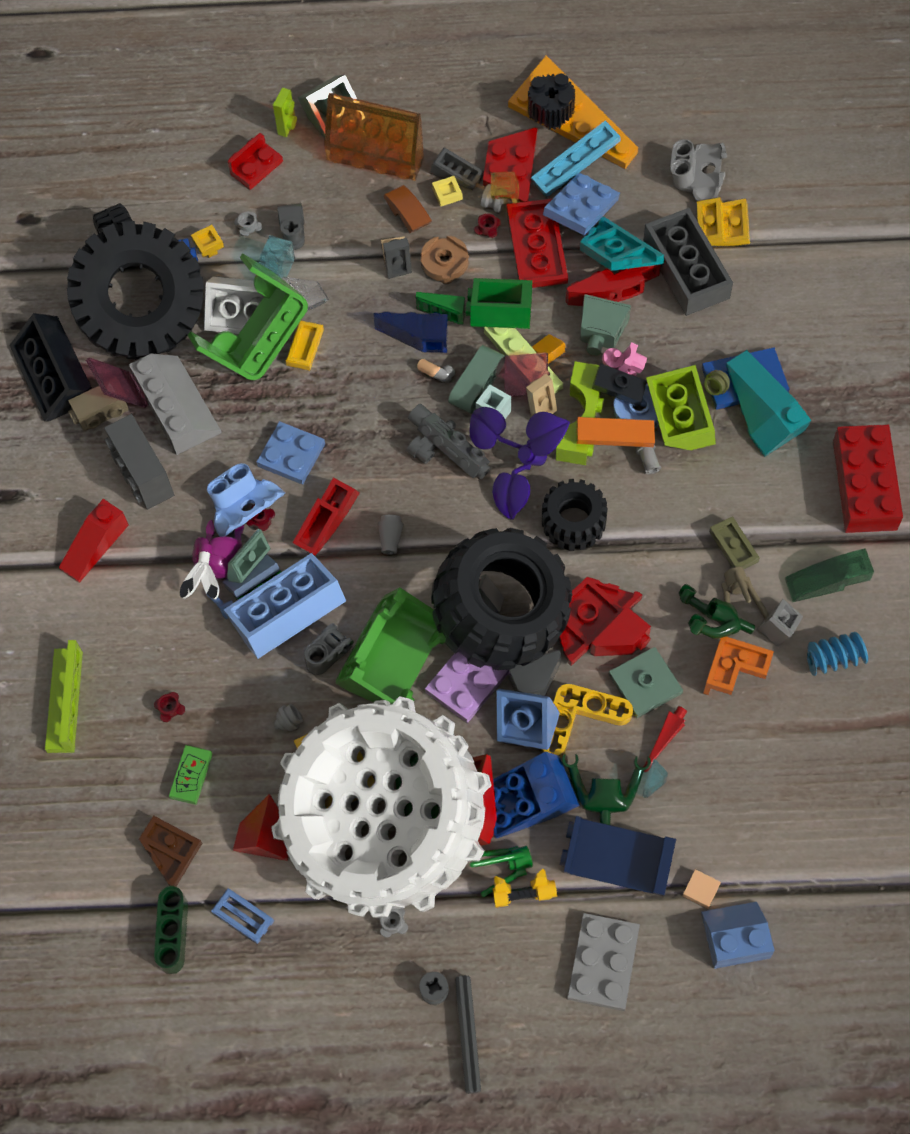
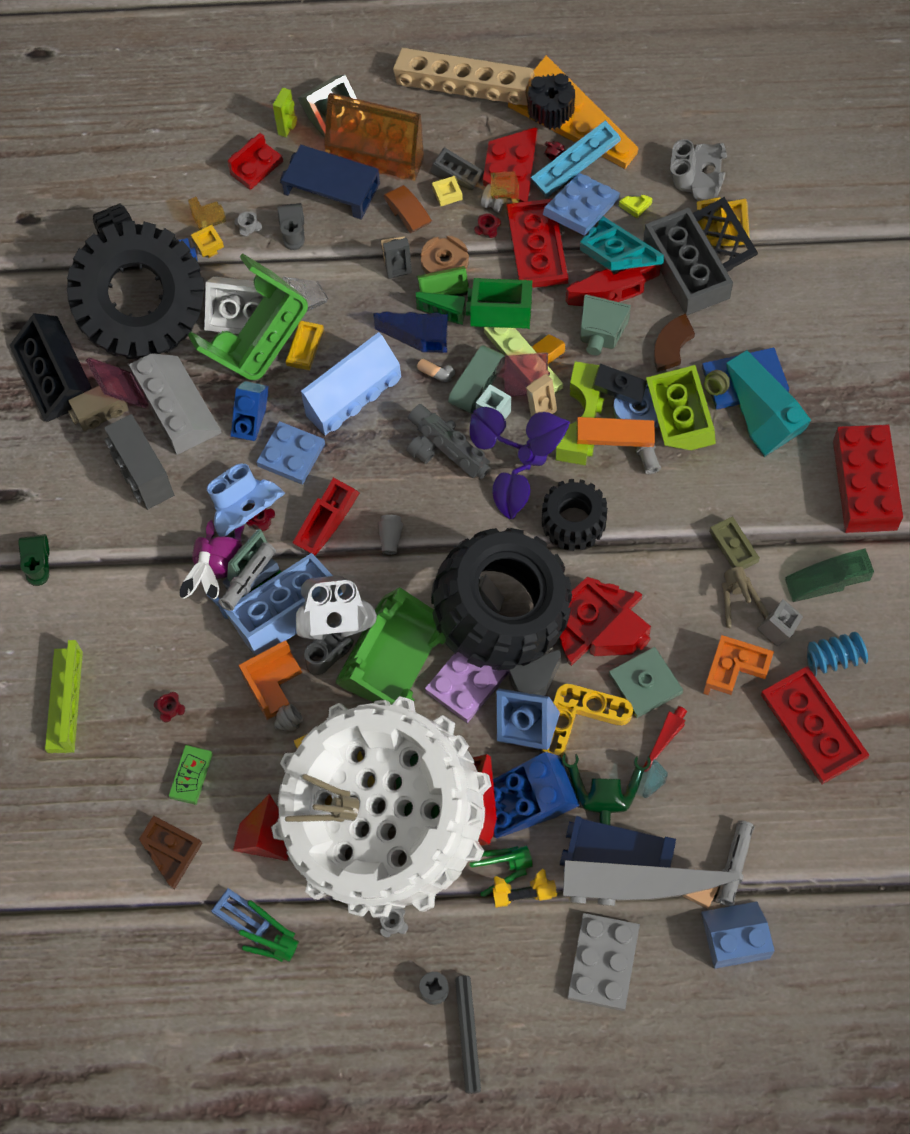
(35, 558): none -> dark green piece
(93, 540): red slope -> none
(165, 917): dark green beam -> none
(207, 215): none -> clear yellow panel
(241, 584): none -> light grey pin
(249, 410): none -> blue slope
(266, 673): none -> orange panel
(278, 256): clear light blue slope -> none
(281, 948): none -> green plant
(312, 617): none -> light grey piece
(331, 178): none -> dark blue panel
(341, 808): none -> dark tan plant
(351, 384): none -> light blue slope
(444, 282): none -> bright green tile
(463, 76): none -> tan brick
(553, 149): none -> dark red plate
(627, 362): bright pink hips -> none
(635, 205): none -> neon yellow tile
(635, 882): none -> light grey slope
(671, 341): none -> reddish brown tile
(716, 610): dark green piece -> none
(735, 258): none -> black window
(736, 861): none -> light grey pin
(814, 725): none -> red plate

